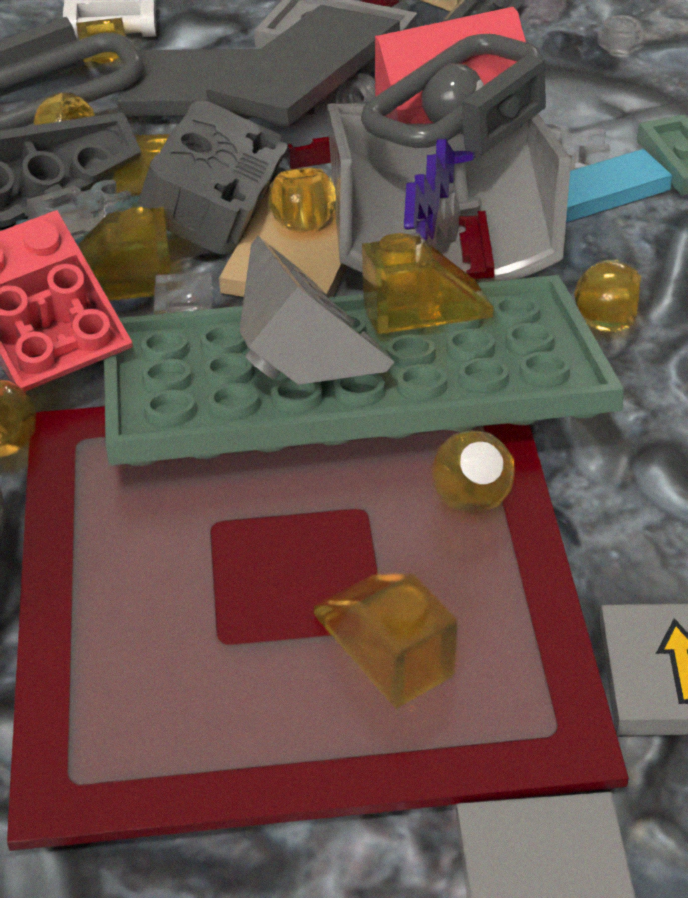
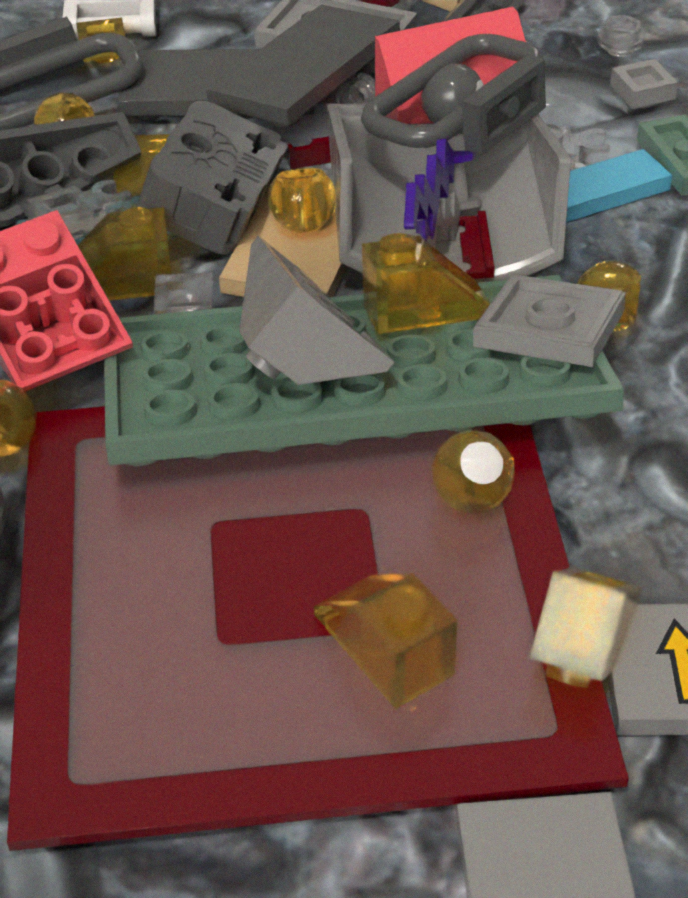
(550, 320): none -> light grey tile
(583, 625): none -> clear yellow slope
(644, 83): none -> light grey plate

